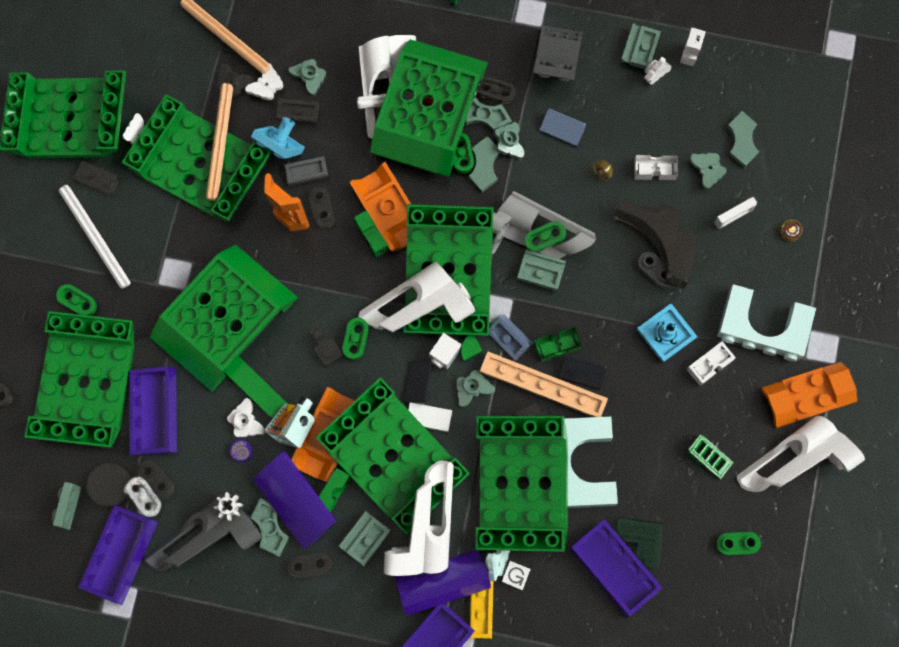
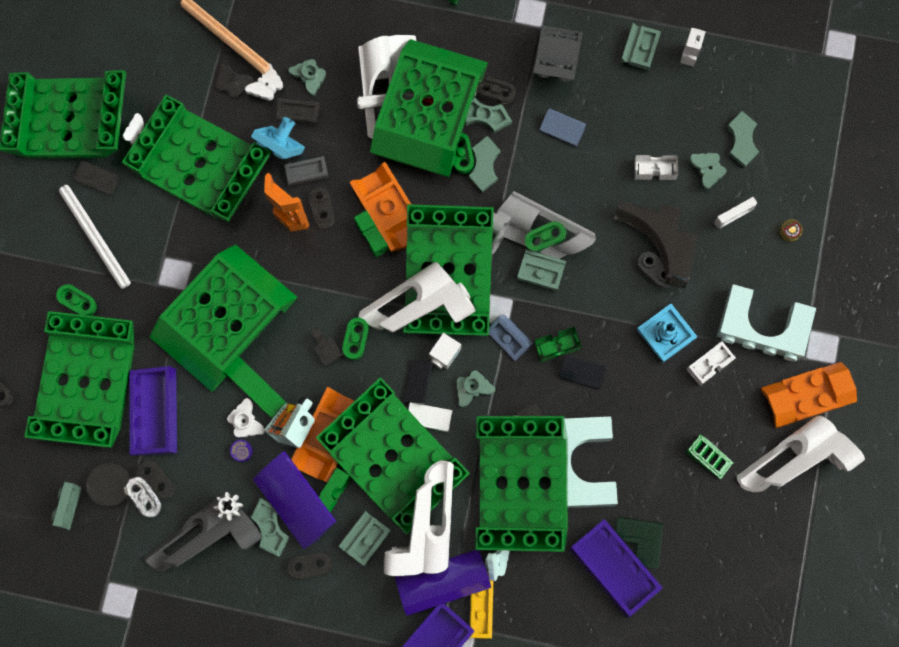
(118, 555): dark purple slope -> none
(219, 142): light nougat axle -> none
(470, 348): green tile -> none
(512, 146): sand green animal -> none
(516, 575): white tile -> none
(543, 385): light nougat plate -> none
(603, 170): clear yellow tile -> none
(656, 70): white animal -> none
(739, 543): green plate -> none

